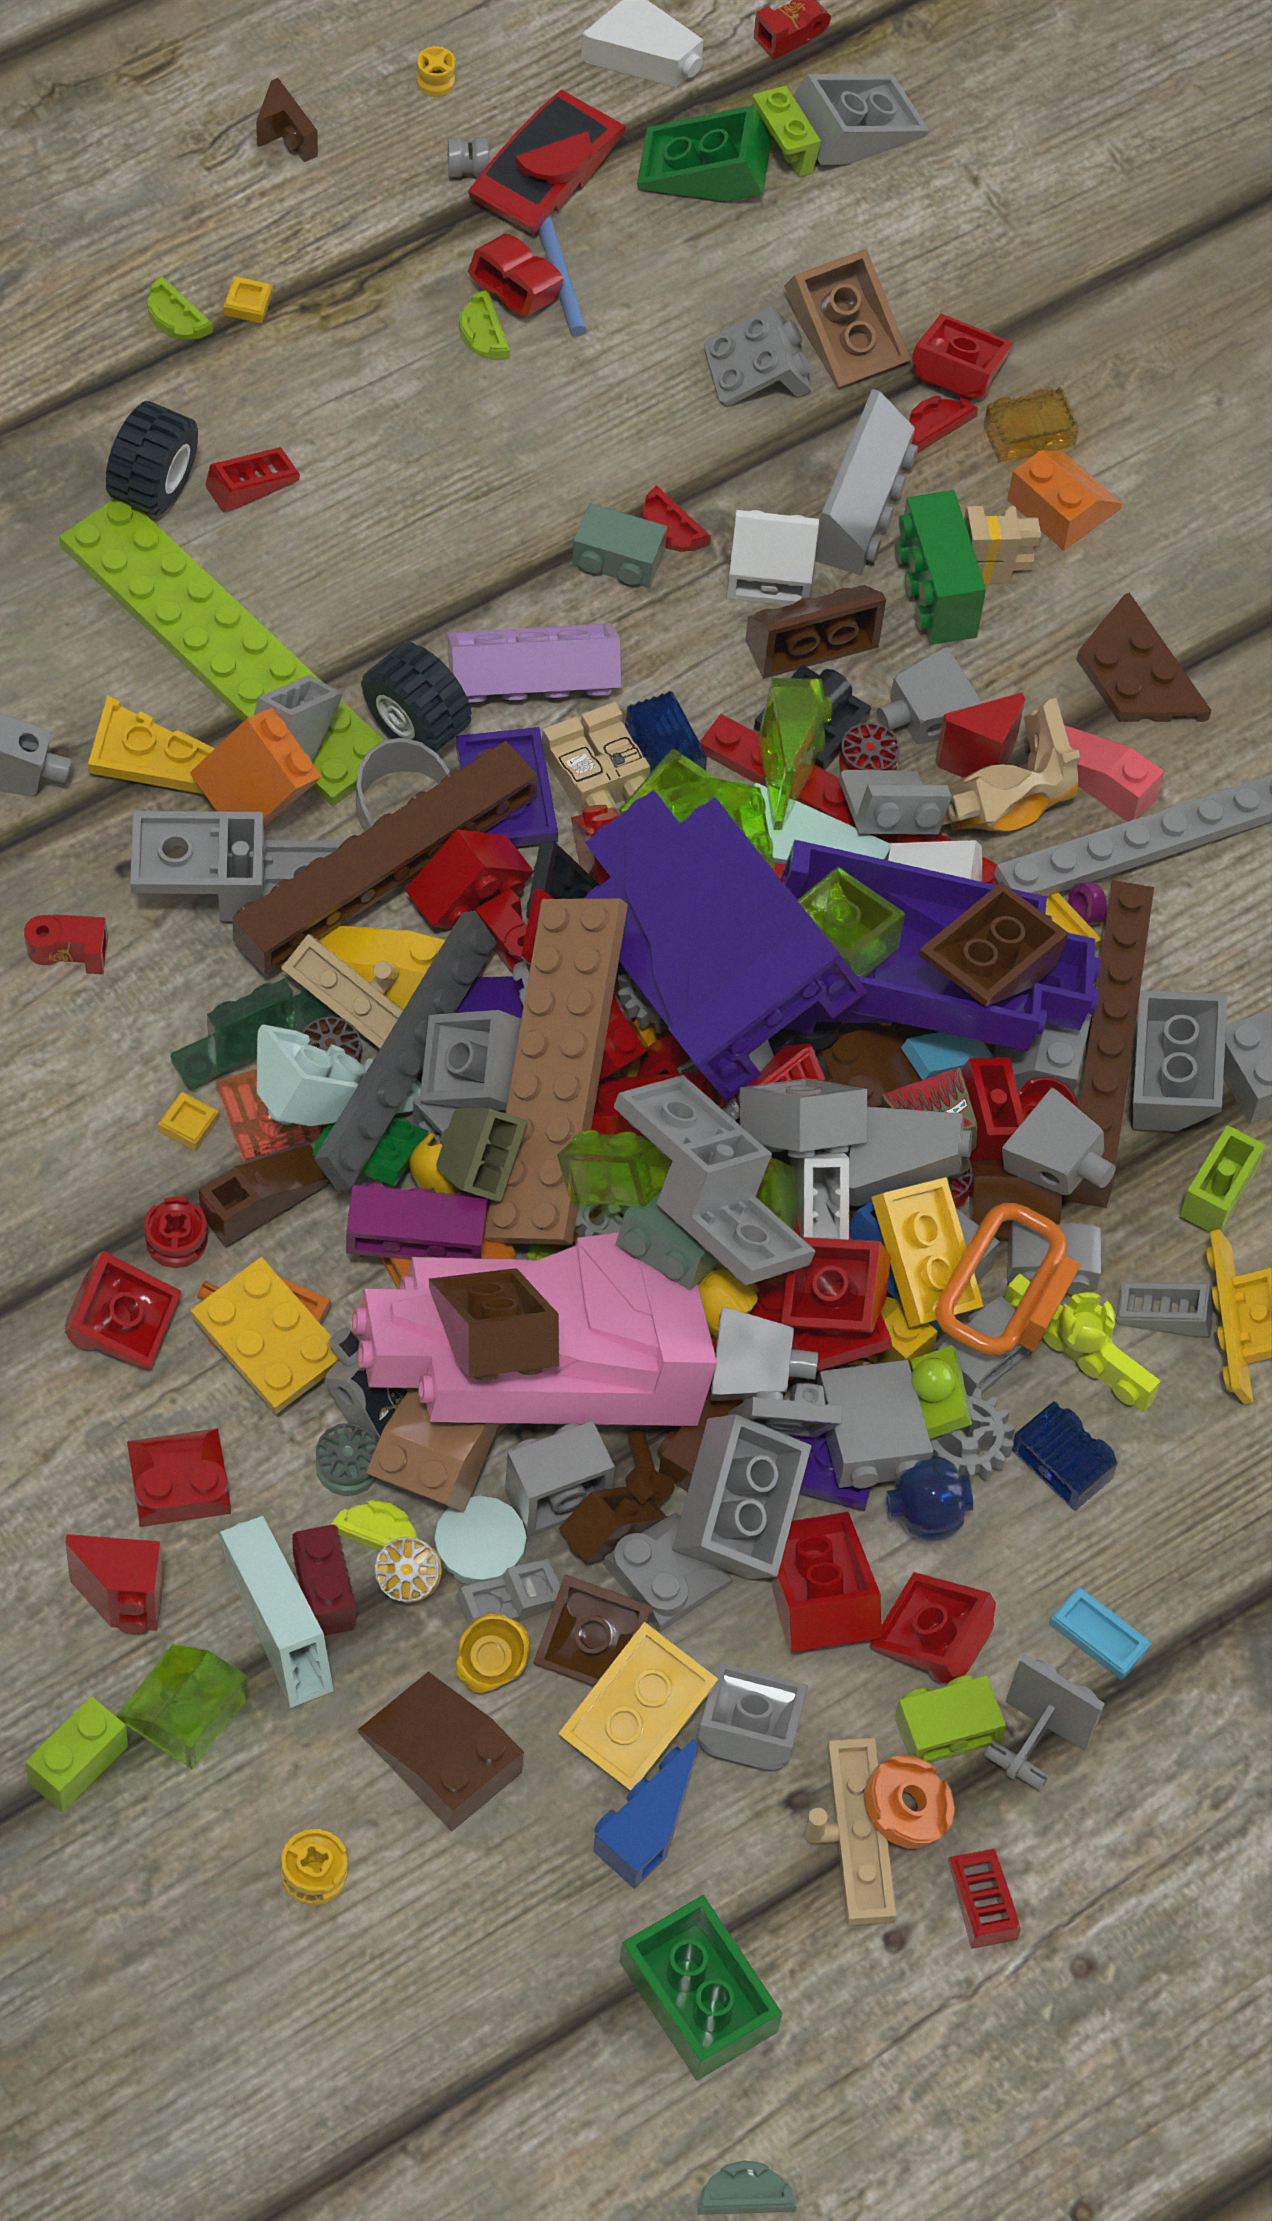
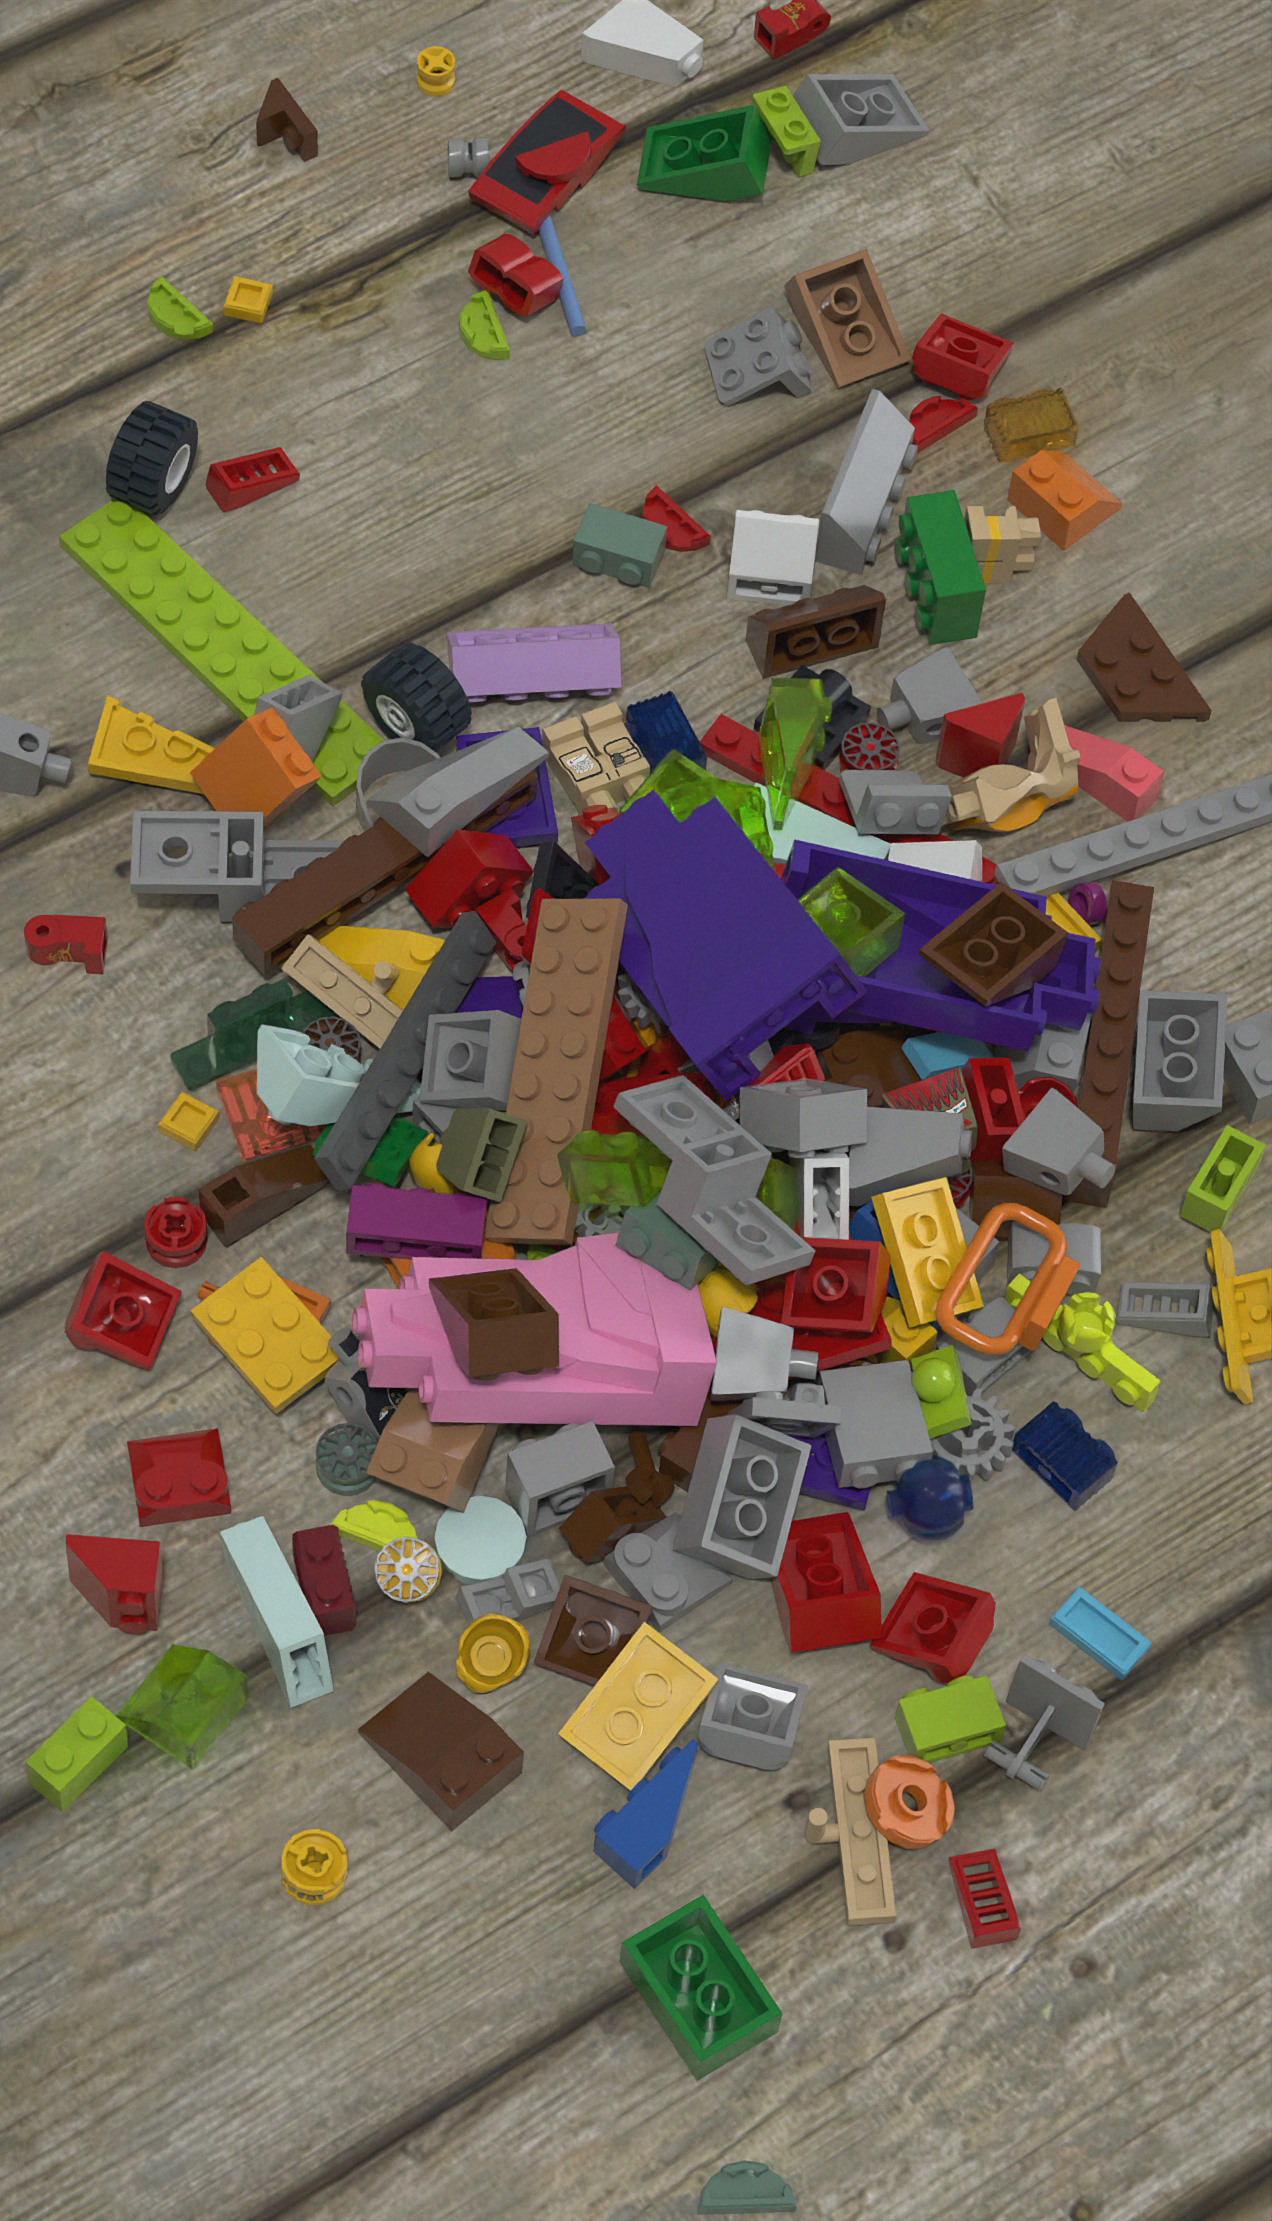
(453, 790): none -> light grey wedge

